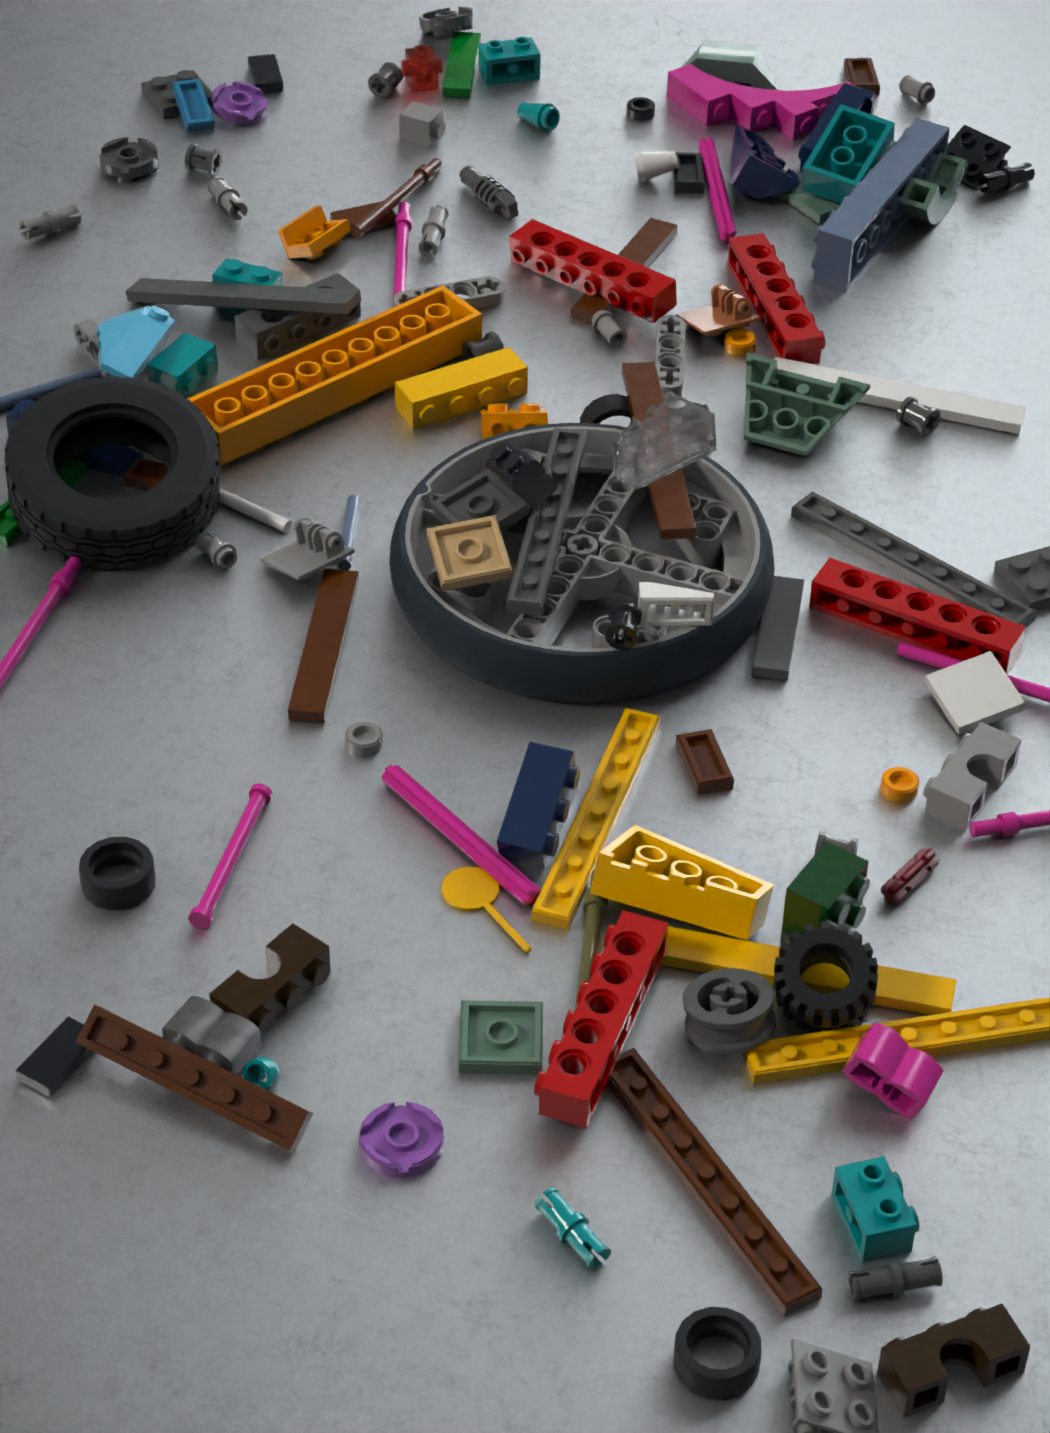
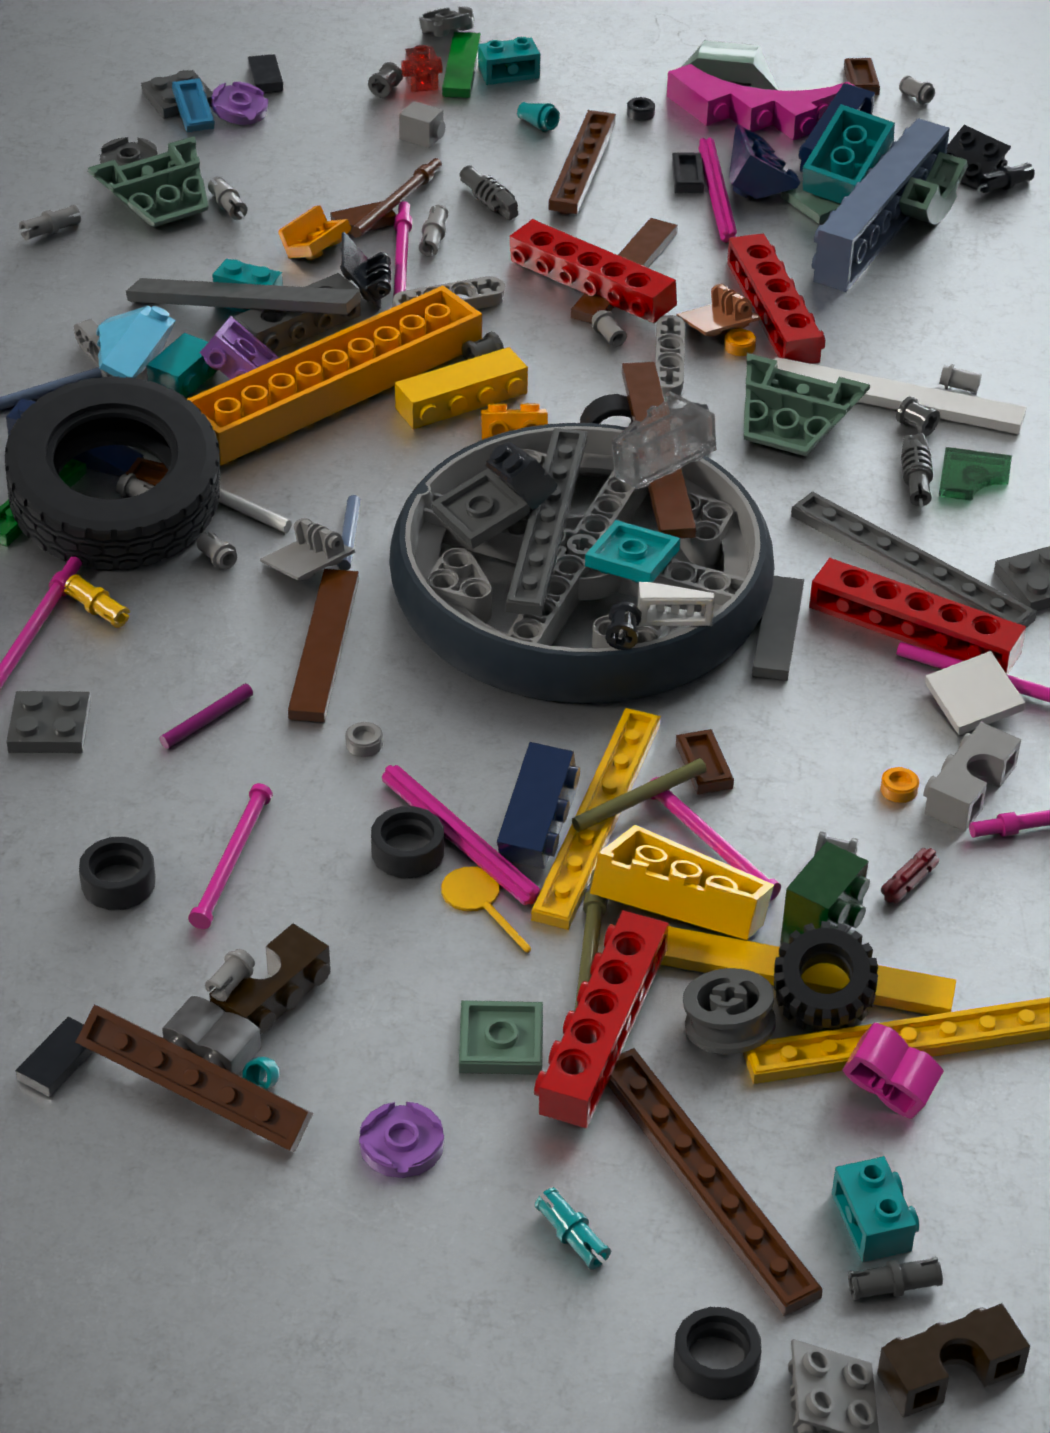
(48, 722): none -> dark grey plate
(97, 601): none -> yellow pin
(130, 486): none -> light grey pin
(159, 186): none -> sand green wedge
(203, 159): dark grey bush -> none
(206, 716): none -> magenta bar
(236, 350): none -> medium lavender plate
(236, 967): none -> light grey pin
(370, 274): none -> black hinge
(407, 862): none -> black tyre
(469, 553): tan plate -> none
(582, 162): none -> reddish brown plate
(632, 552): none -> teal plate
(639, 795): none -> olive bar
(655, 163): white cone -> none
(712, 838): none -> dark pink bar
(917, 467): none -> dark grey hinge
(960, 379): none -> light grey pin
(970, 471): none -> clear green tile

